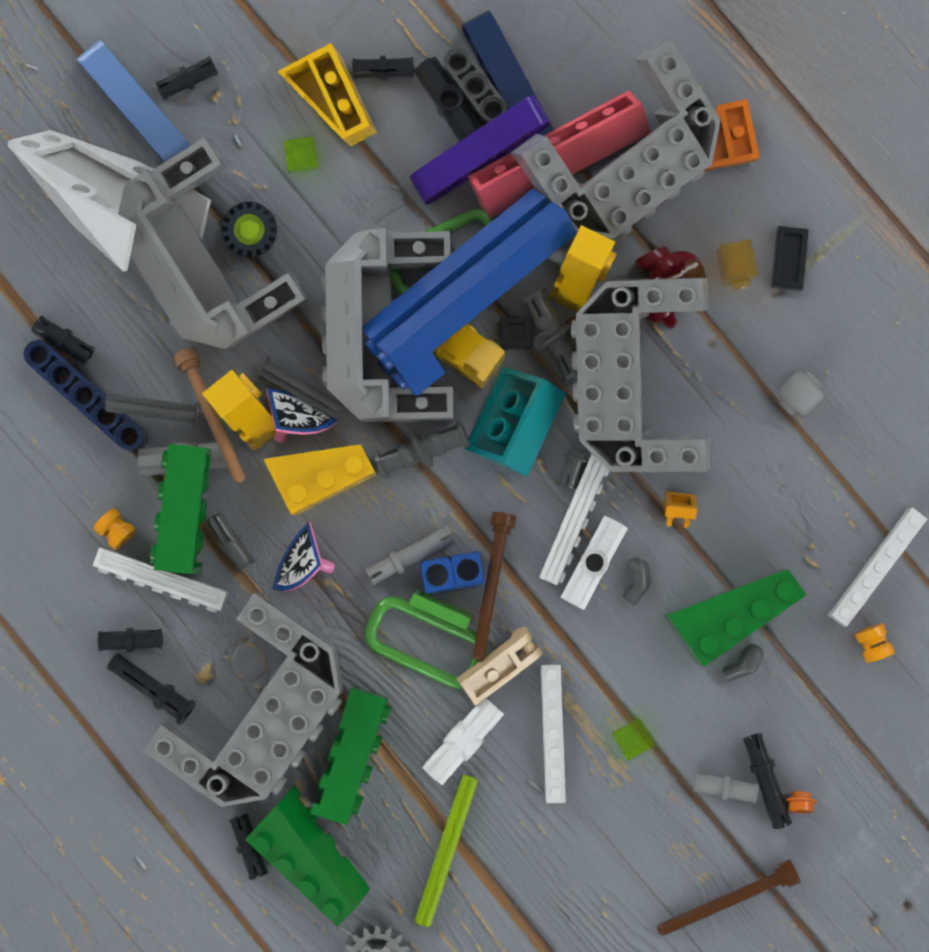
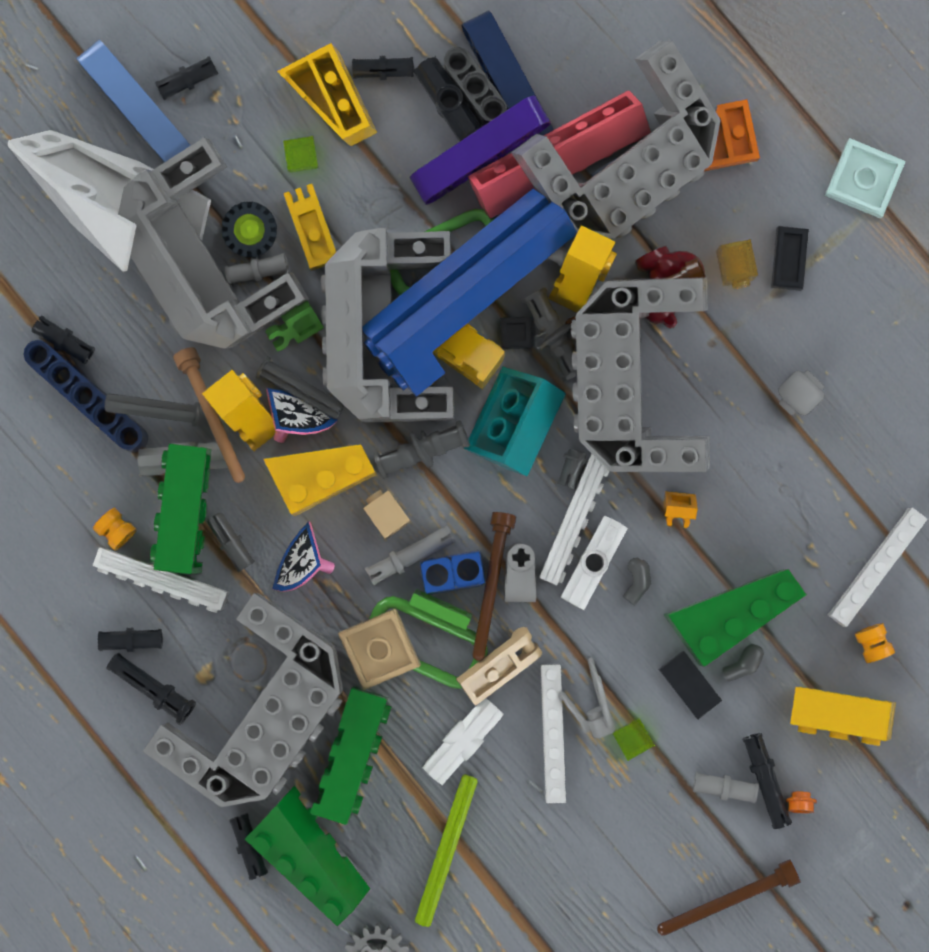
(256, 269): none -> light grey pin
(299, 324): none -> bright green plate
(311, 227): none -> yellow hinge
(379, 649): none -> tan tile
(386, 513): none -> tan brick
(520, 580): none -> light grey piece
(599, 718): none -> light grey plant
(690, 685): none -> black tile
(843, 715): none -> yellow wedge
(865, 178): none -> light aqua tile

